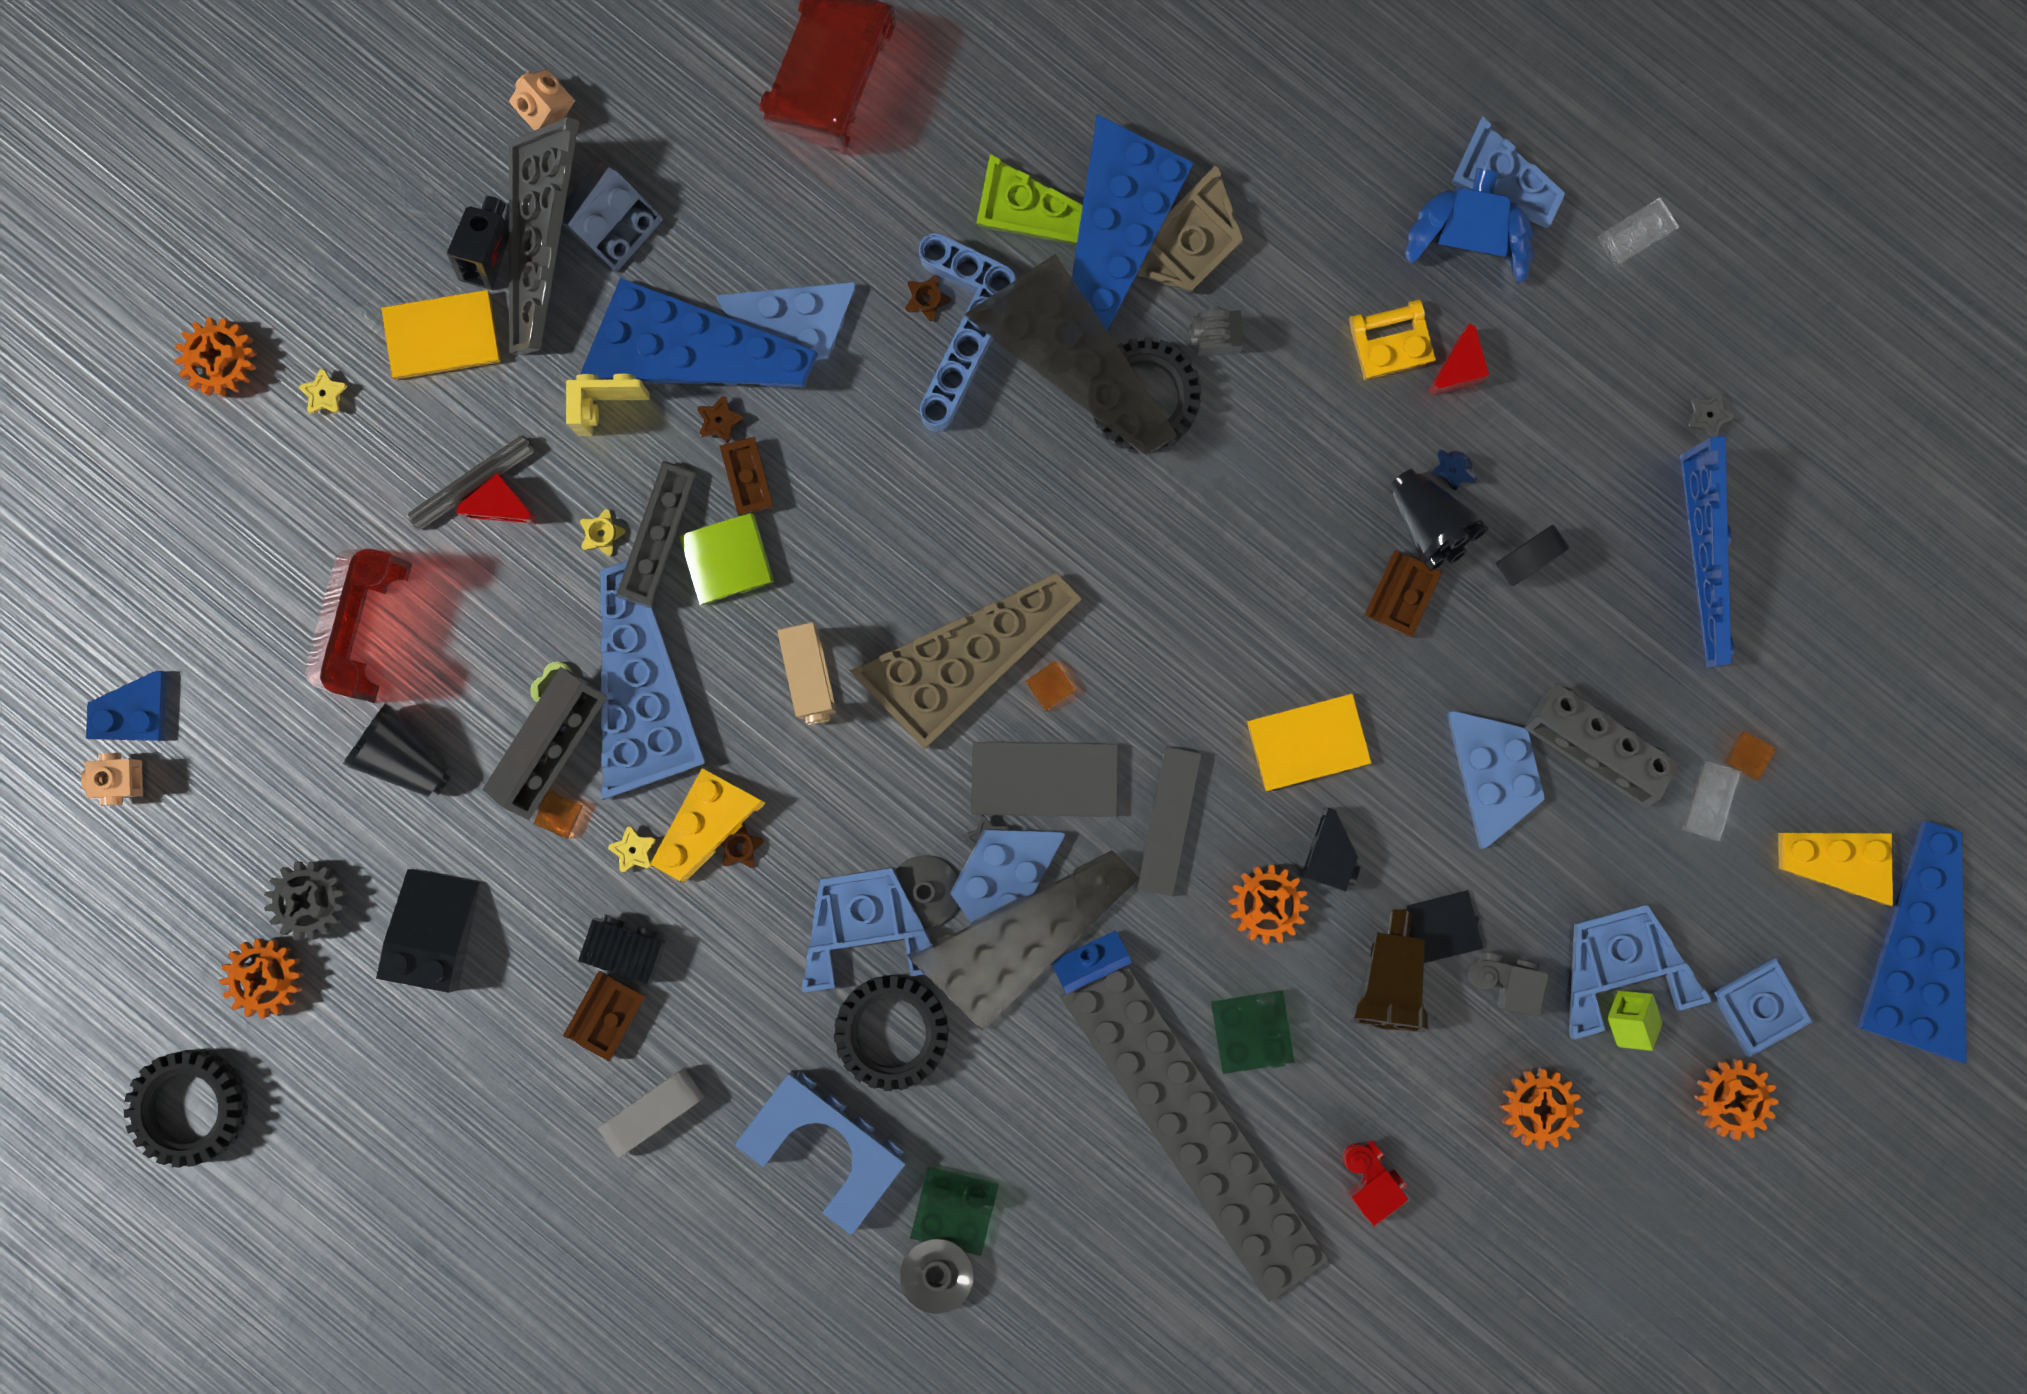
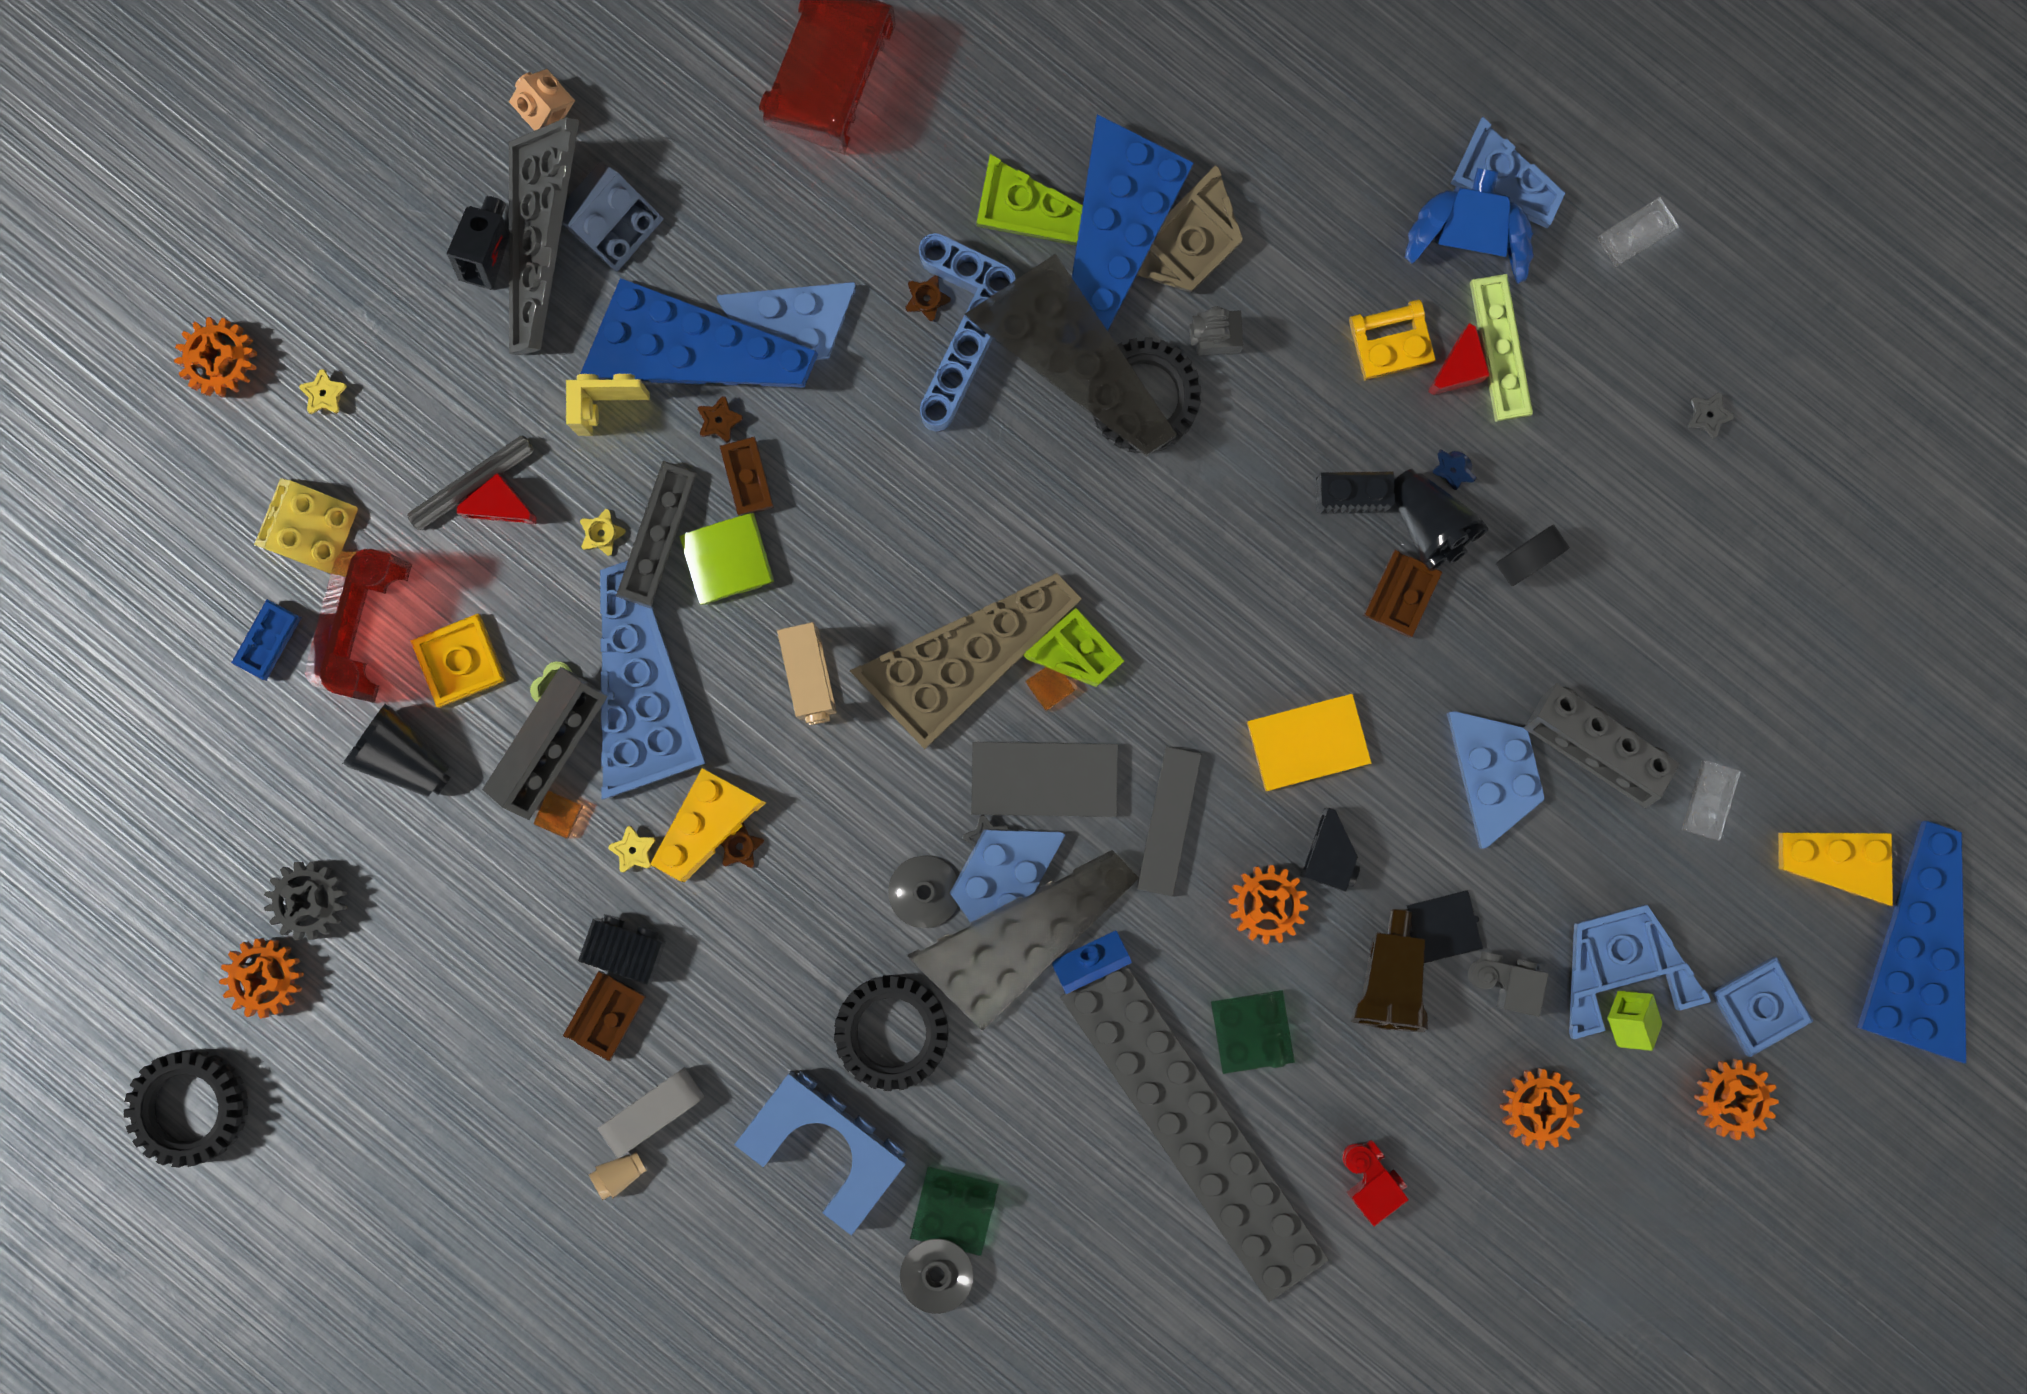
(112, 778): light nougat brick -> none
(130, 711): blue wing -> none
(266, 640): none -> blue plate
(306, 525): none -> light yellow bracket
(429, 932): black slope -> none
(441, 334): yellow tile -> none
(458, 660): none -> yellow tile
(616, 1175): none -> tan cone
(858, 912): medium blue wing -> none
(1076, 651): none -> lime wing
(1354, 491): none -> black brick
(1501, 347): none -> yellowish green tile
(1710, 536): blue wing -> none
(1749, 755): clear orange tile -> none

